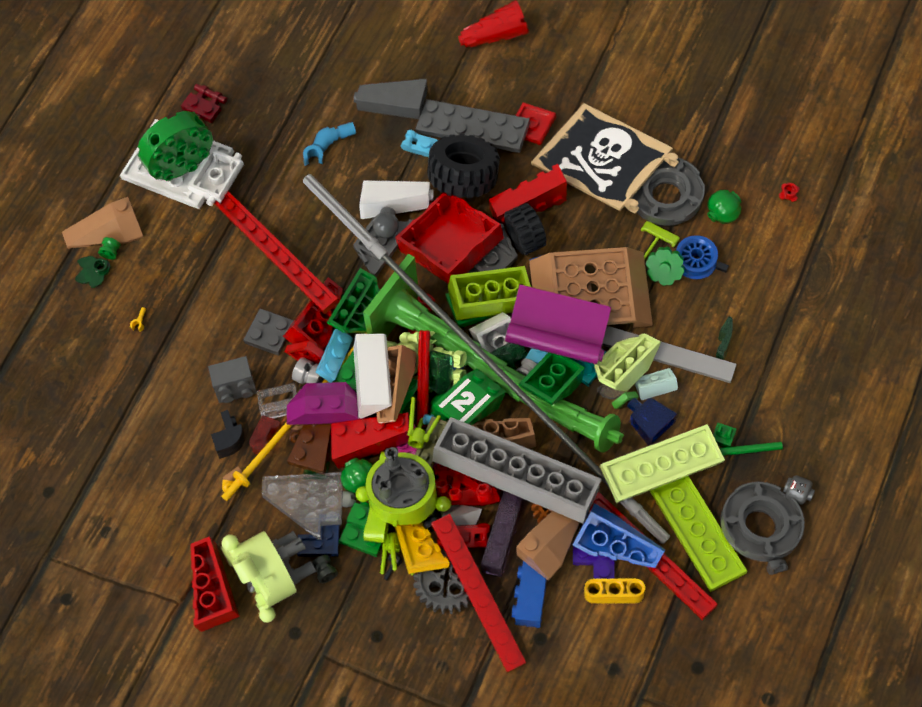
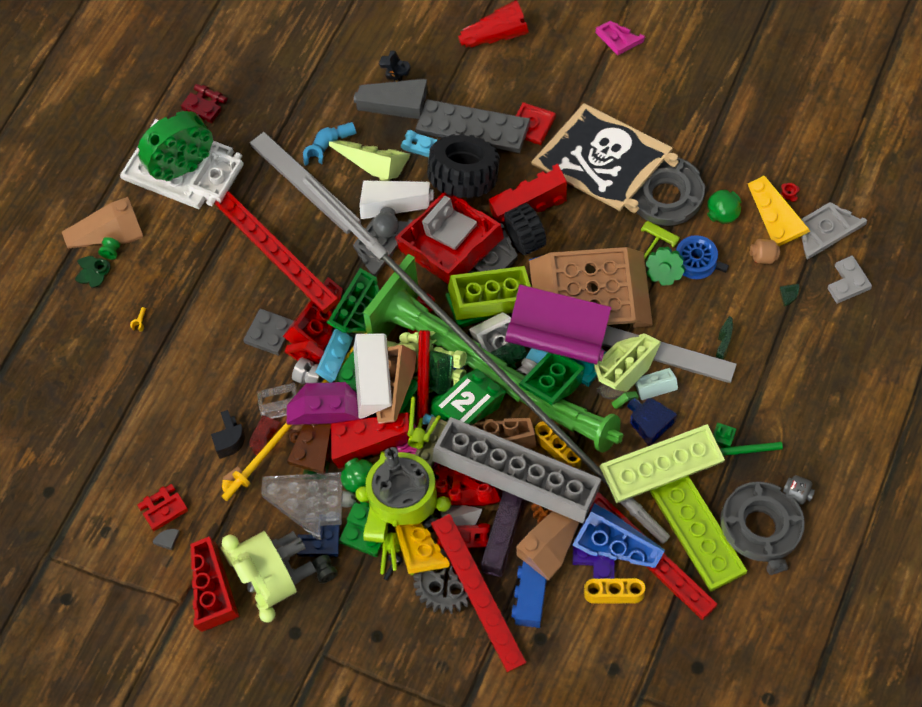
(164, 512): none -> red plate
(167, 538): none -> dark grey tile
(232, 380): dark grey brick -> none
(295, 174): none -> light grey tile
(376, 162): none -> yellowish green wedge
(395, 67): none -> black hips
(447, 225): none -> light grey bracket
(548, 441): none -> yellow beam
(618, 37): none -> dark pink wing
(764, 251): none -> medium nougat head
(776, 213): none -> yellow wing
(789, 293): none -> clear green tile
(827, 227): none -> light grey wing
(853, 281): none -> light grey plate

